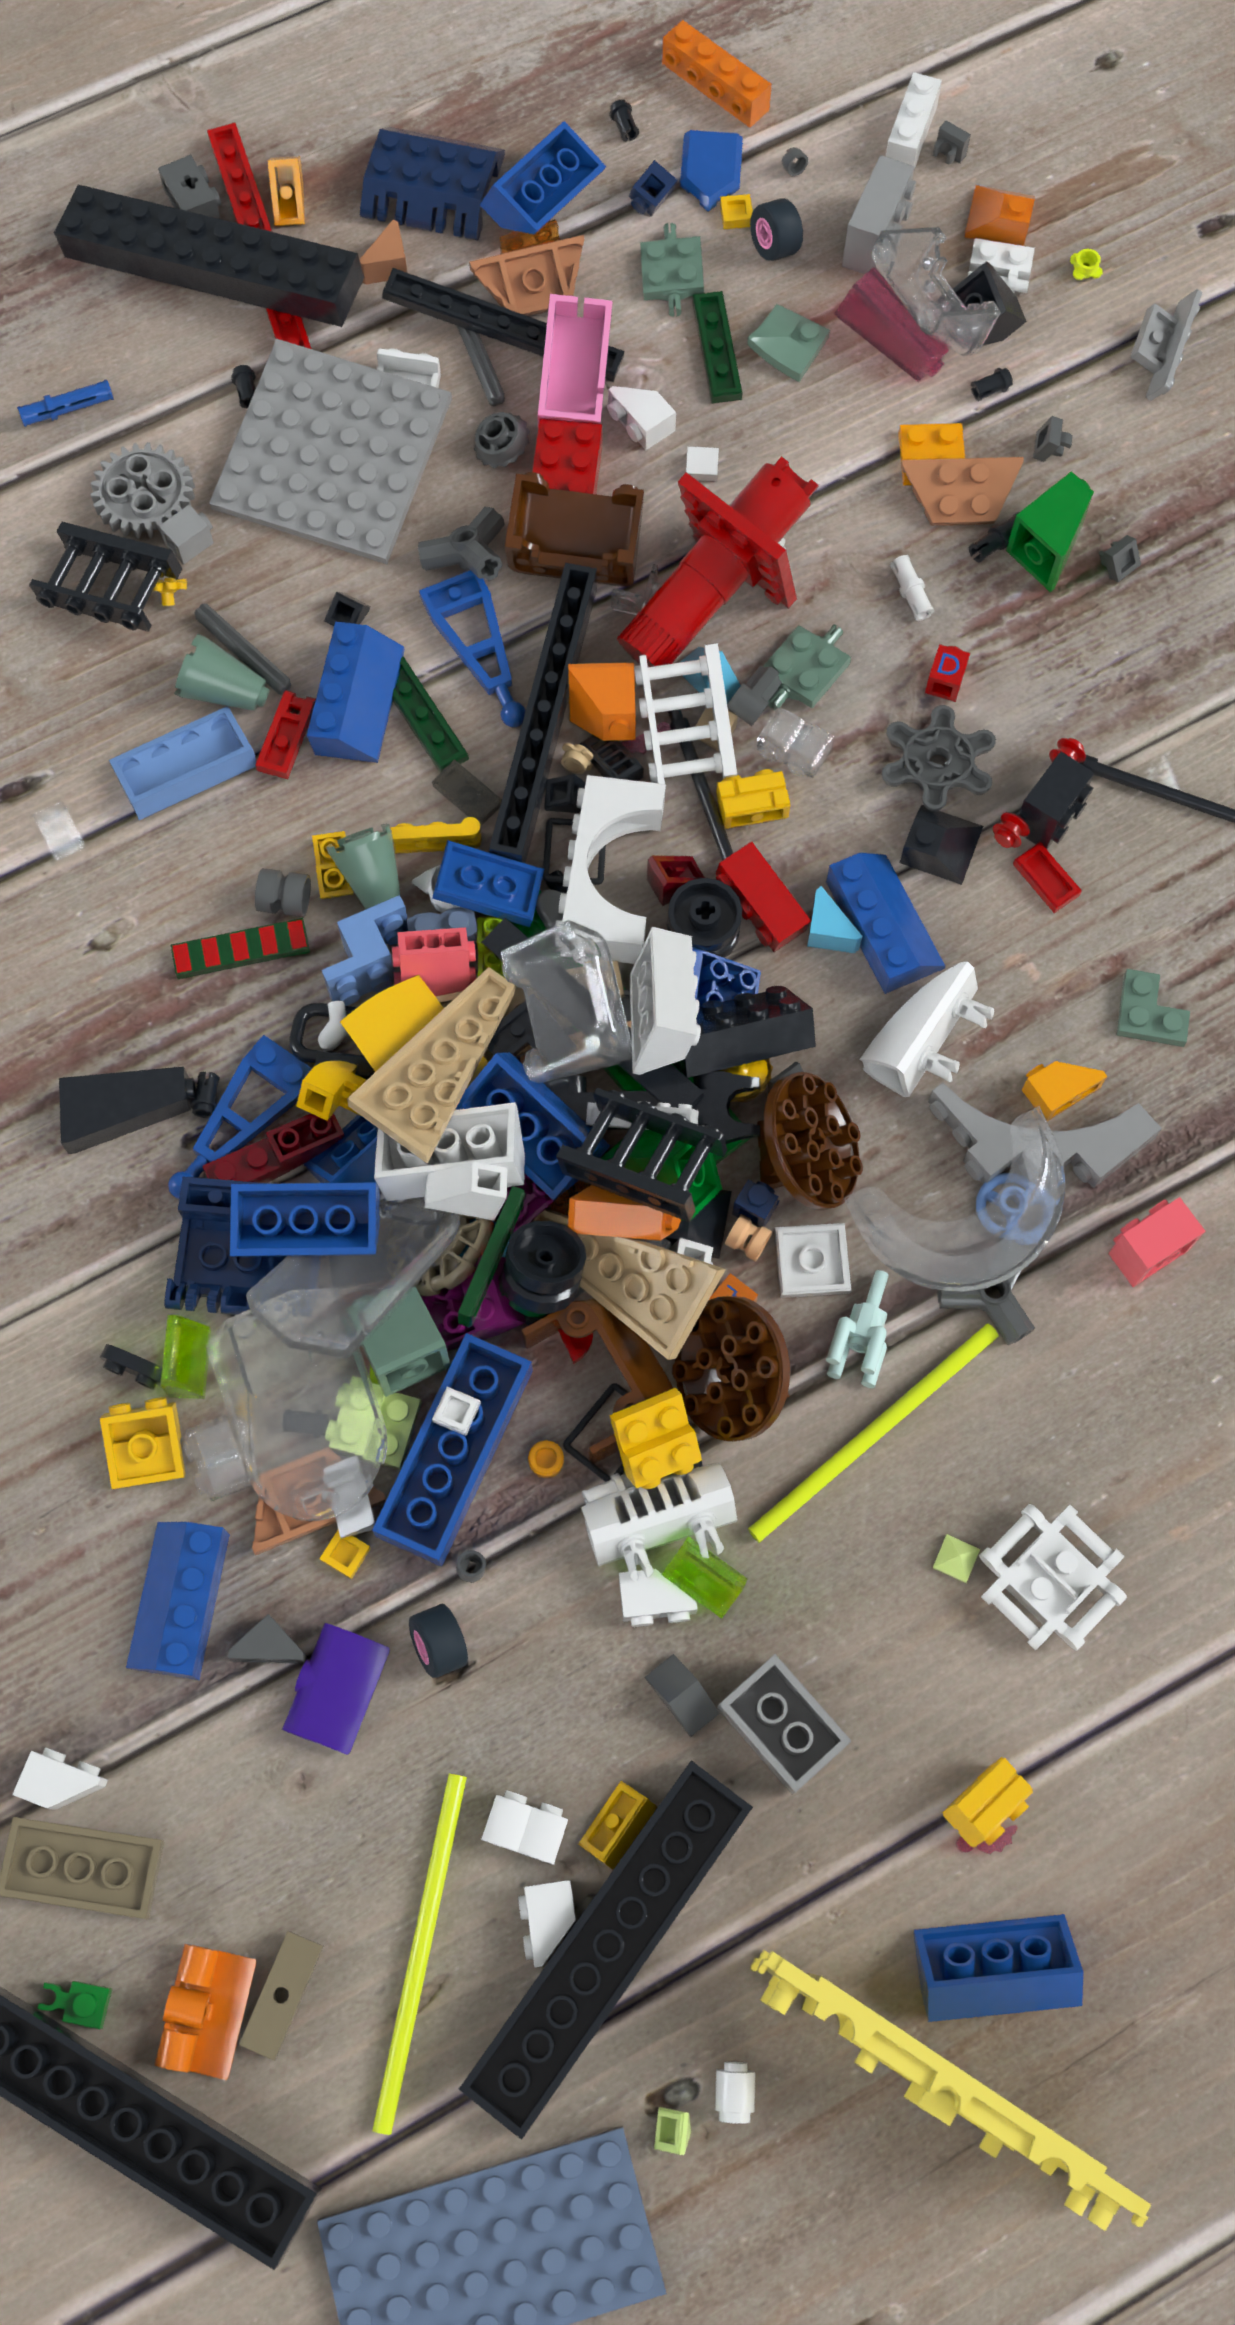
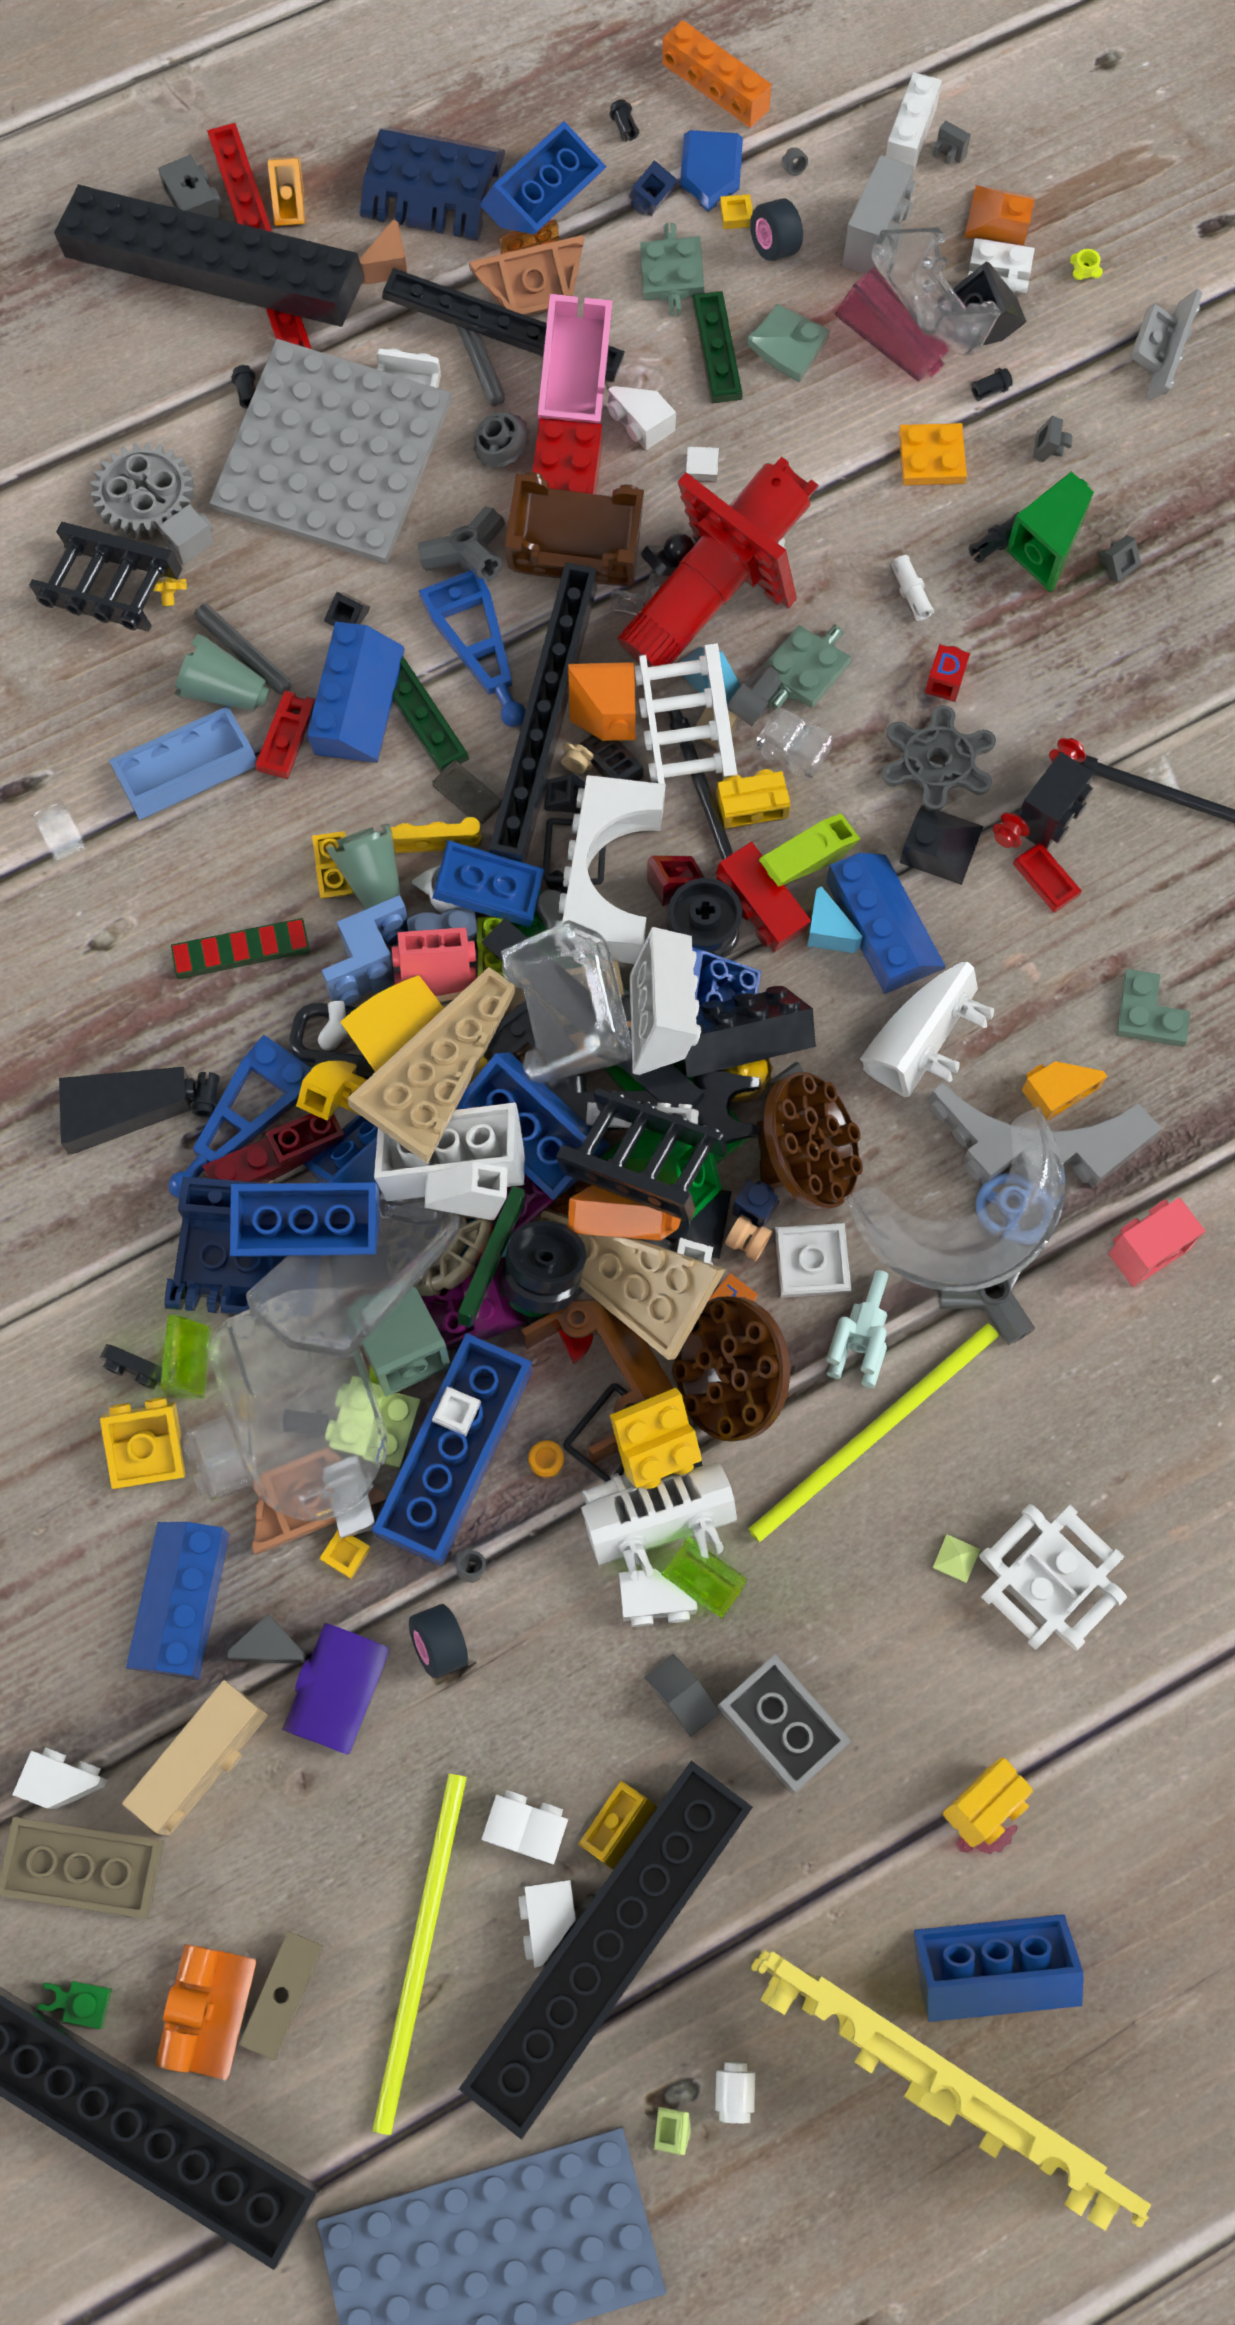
(64, 403): blue pin -> none
(195, 1759): none -> tan brick
(282, 892): dark grey wheel -> none
(639, 744): clear pink piece -> none
(667, 558): none -> black tile
(810, 850): none -> lime slope
(963, 488): nougat wing -> none

